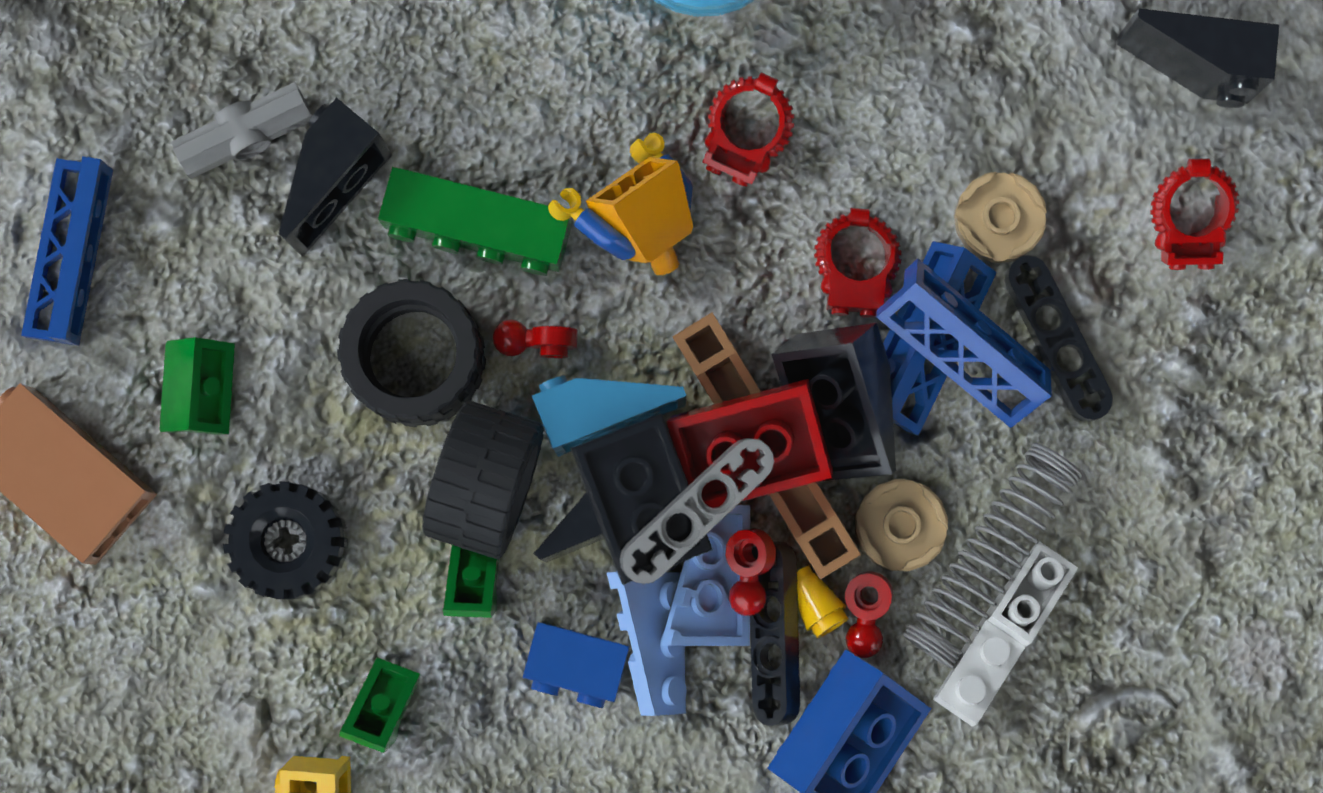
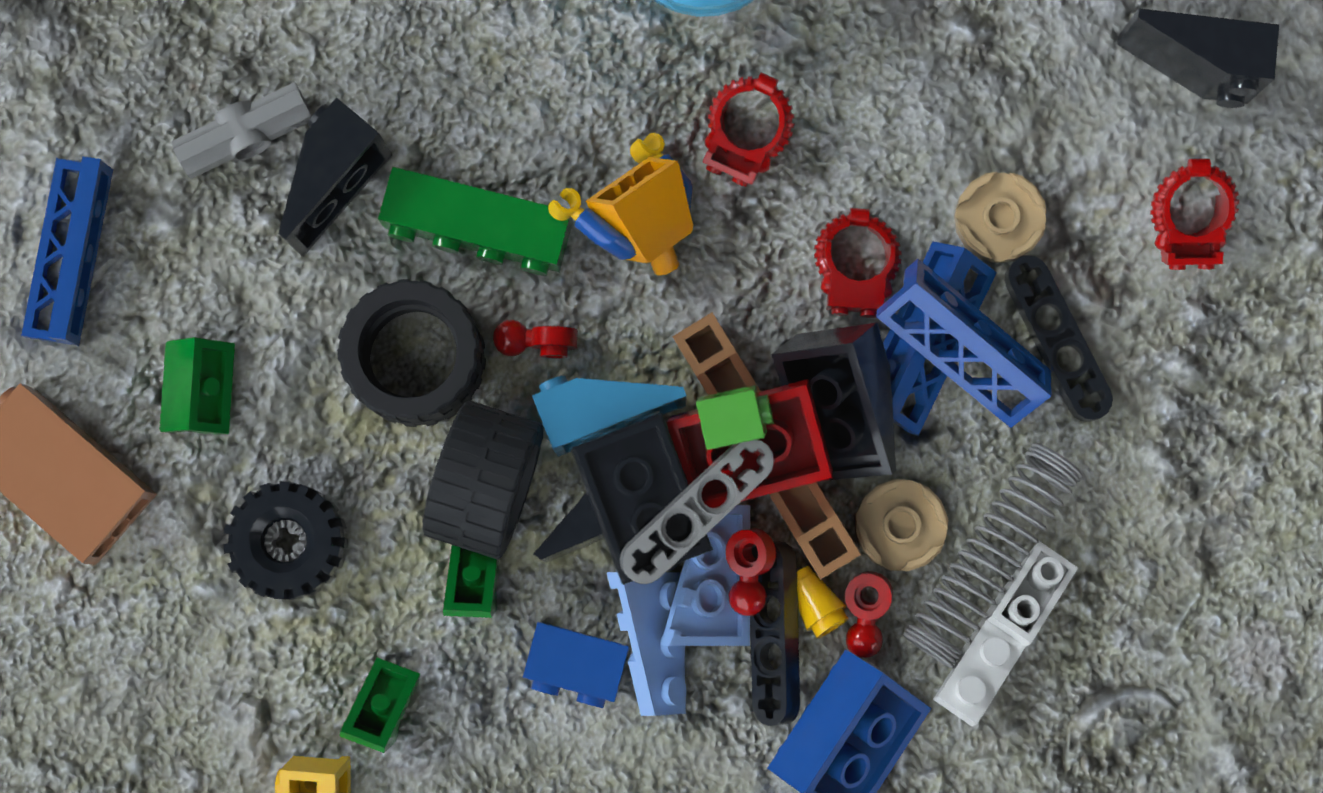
(734, 416): none -> bright green brick

